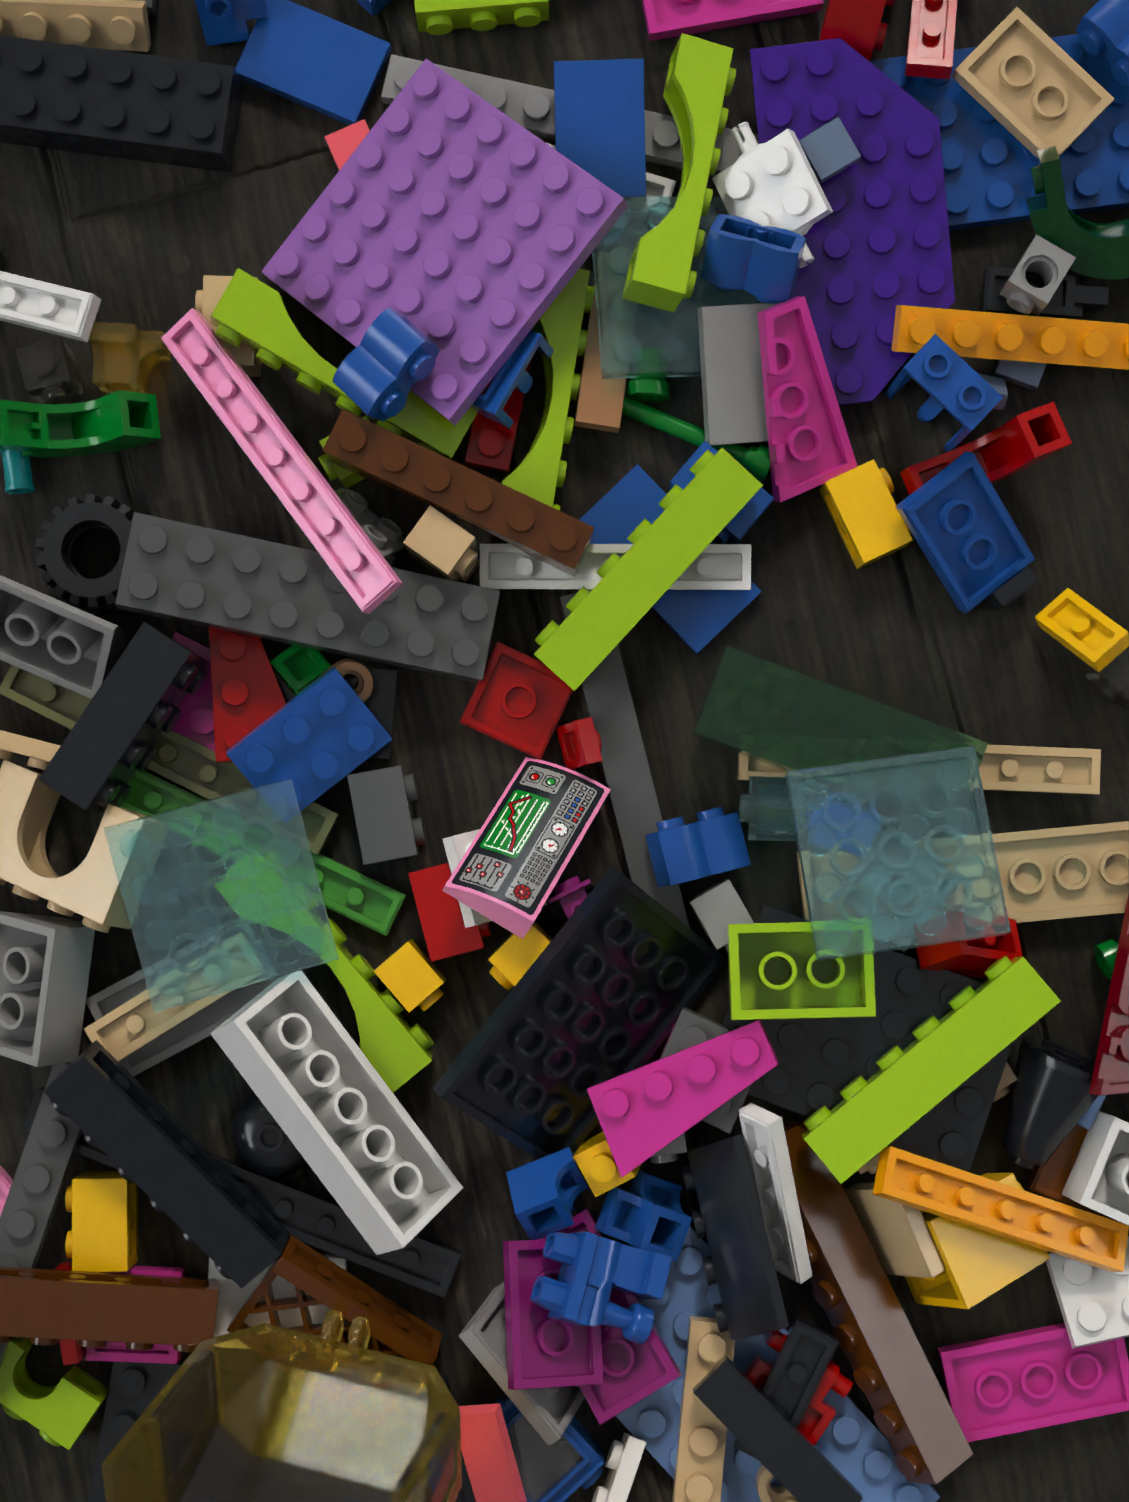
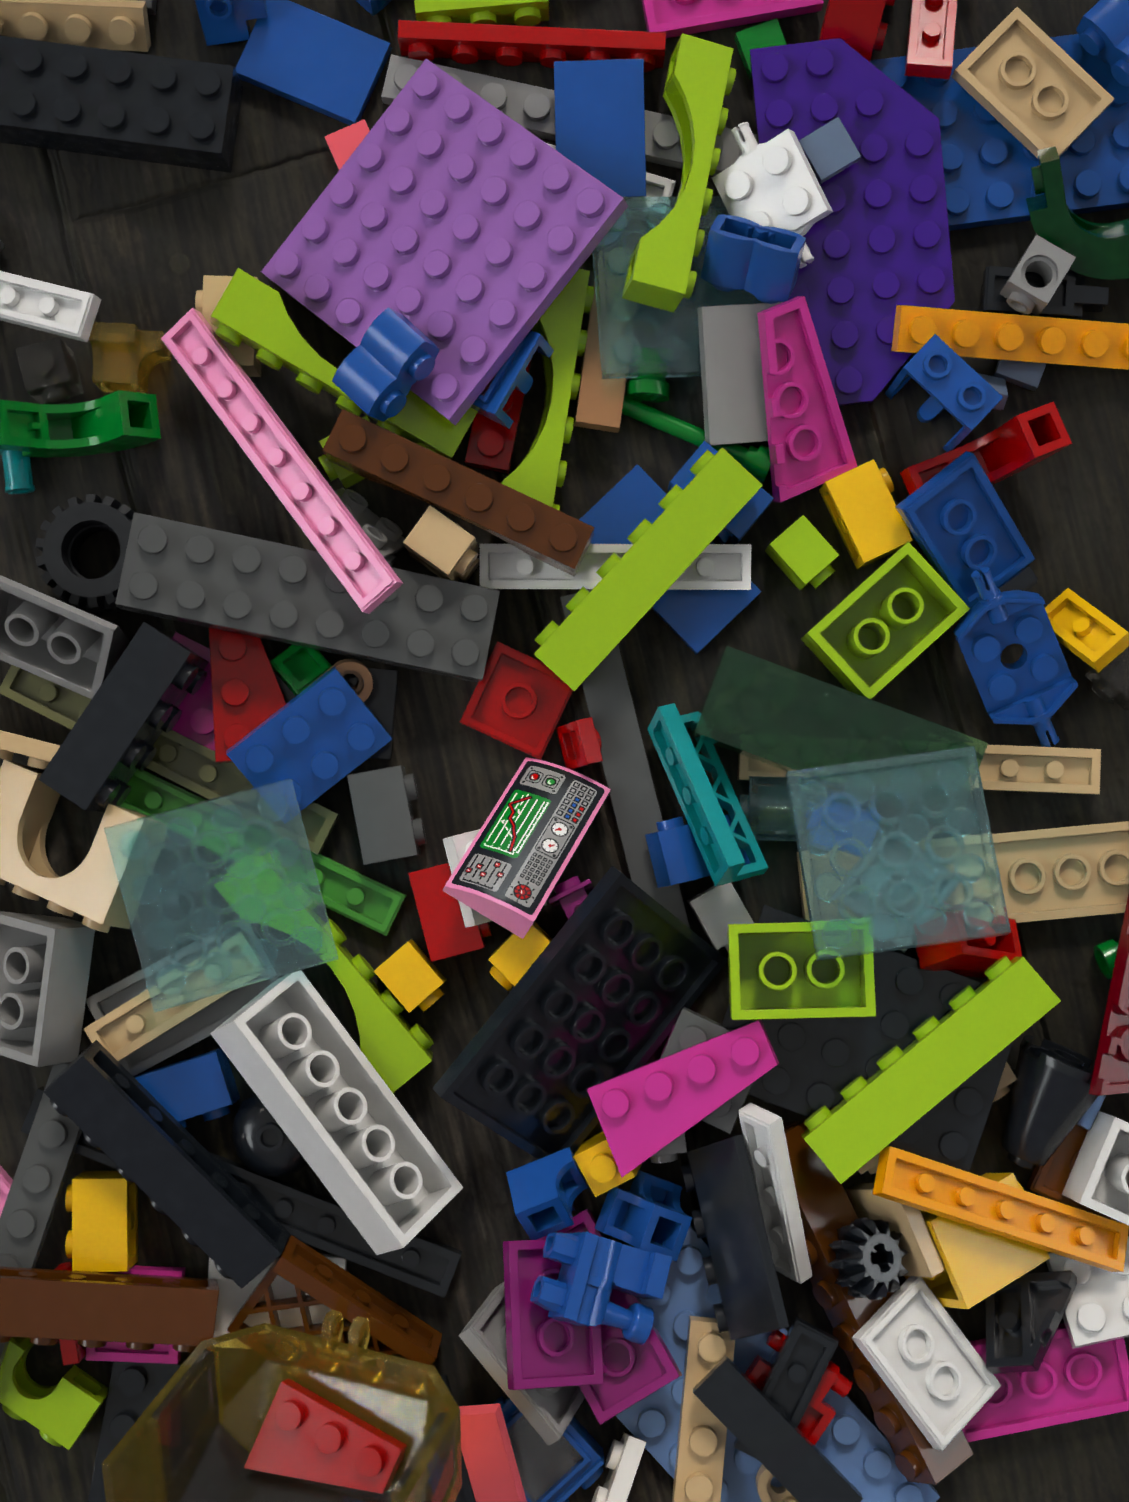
(193, 1086): none -> blue brick
(323, 1443): none -> red wing
(518, 44): none -> red plate
(699, 799): none -> teal fence
(758, 36): none -> green tile
(803, 554): none -> lime brick
(868, 1258): none -> black gear
(885, 623): none -> lime brick
(926, 1362): none -> white tile
(1024, 1320): none -> black wing
(1033, 685): none -> blue plate

